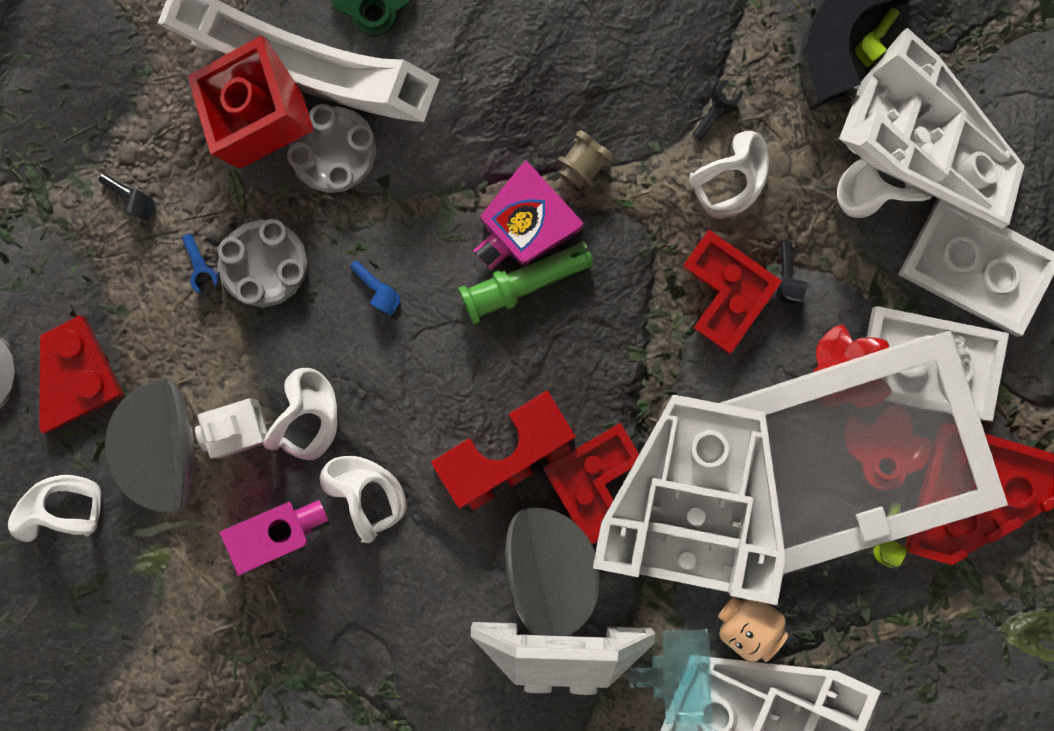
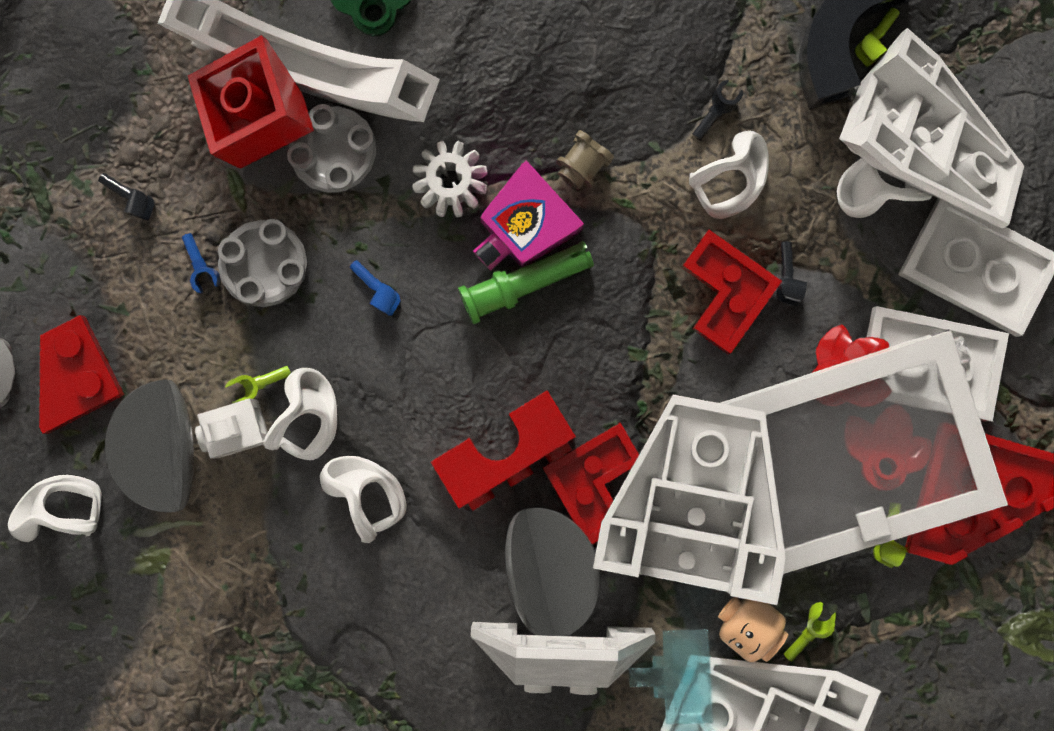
(250, 540): dark pink torso -> none
(259, 382): none -> lime hand
(434, 186): none -> white gear
(814, 629): none -> lime hand

